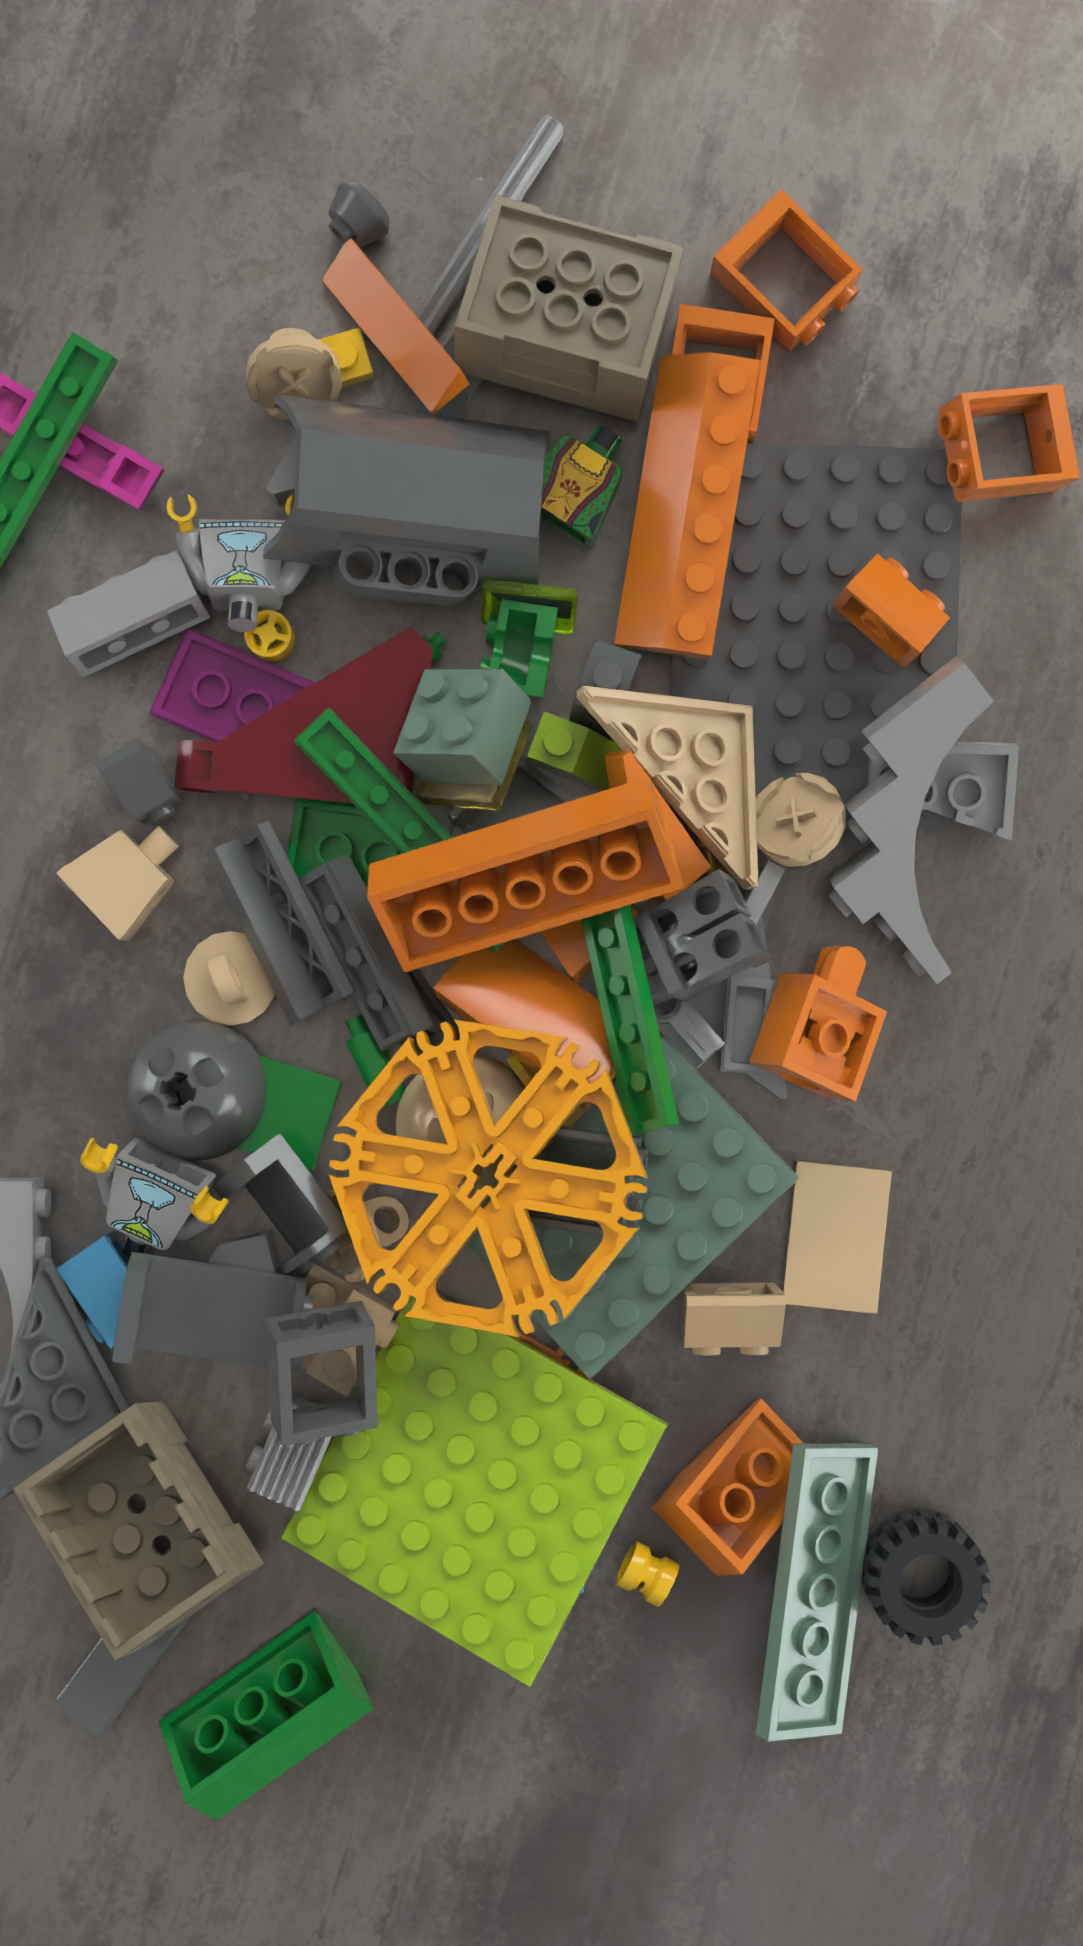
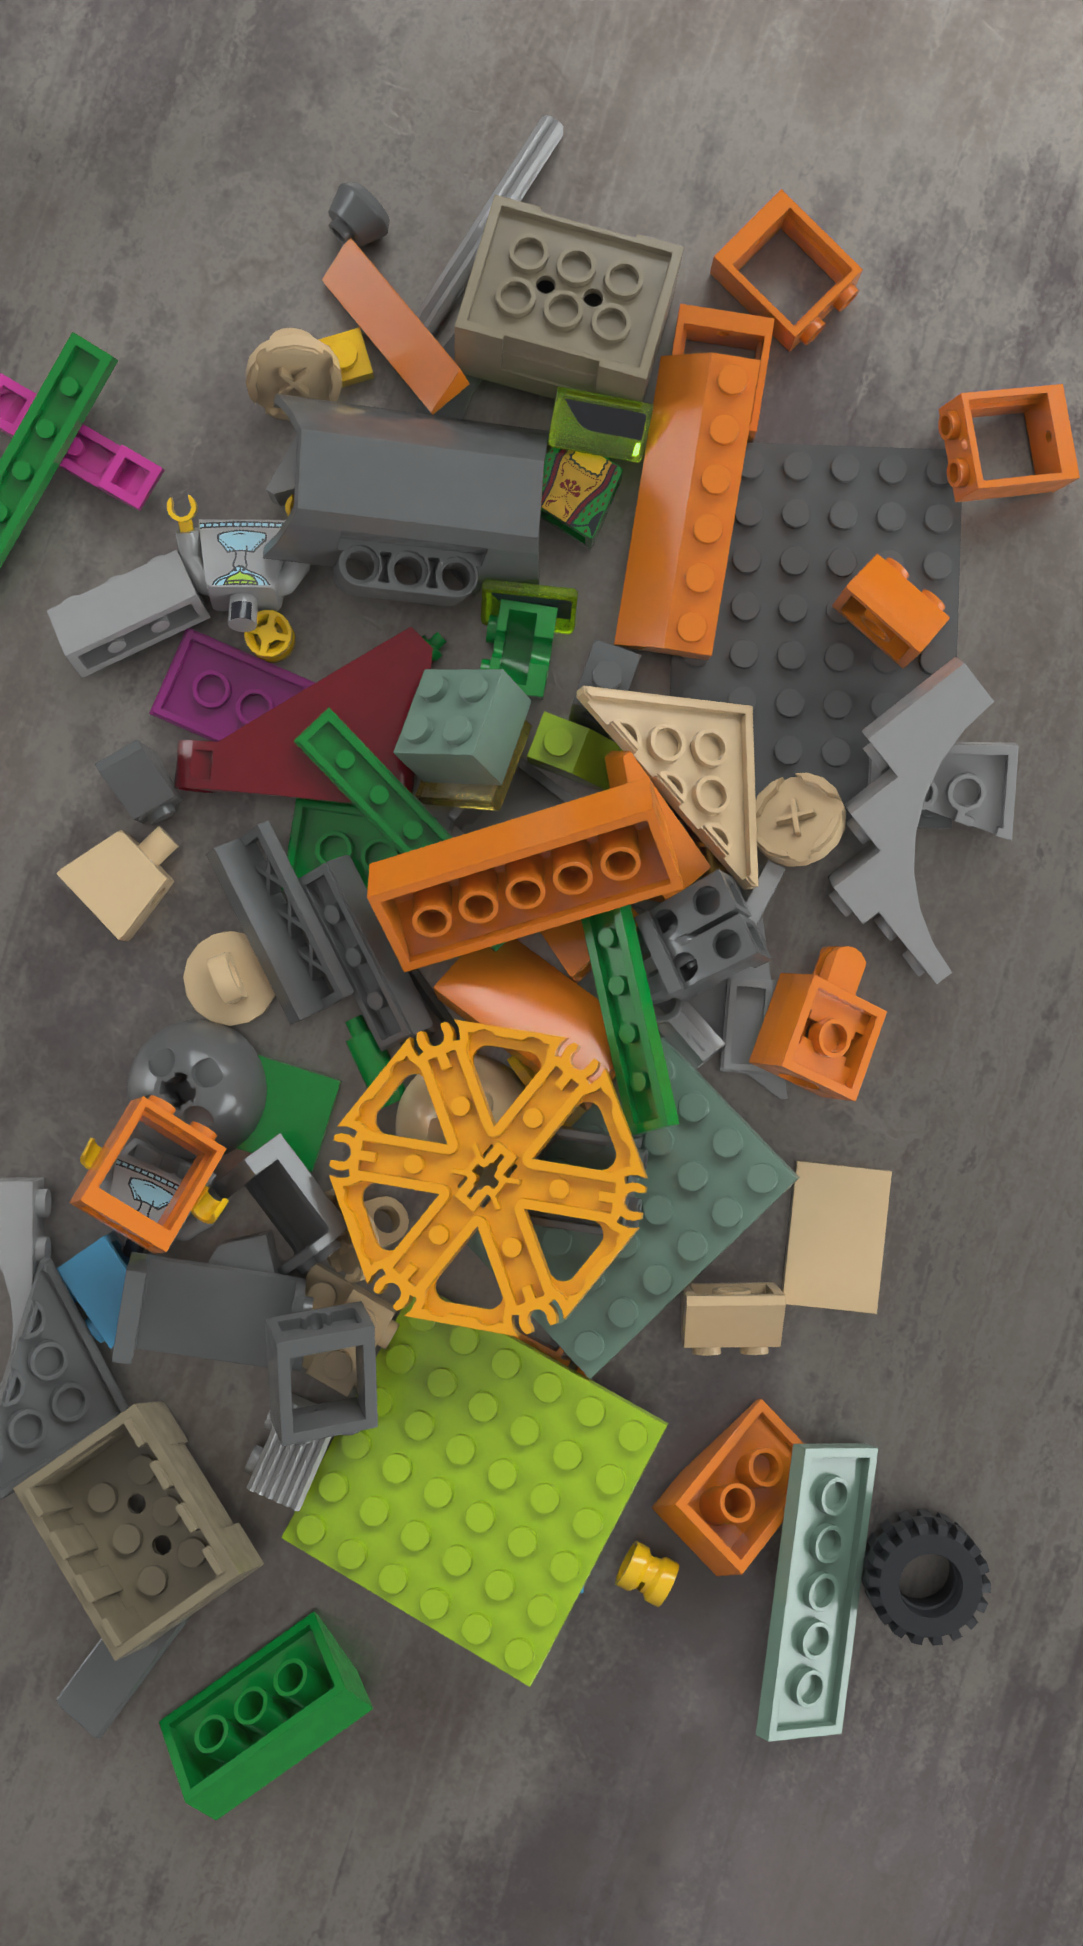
(123, 1218): none -> orange window
(599, 424): none -> clear neon green slope

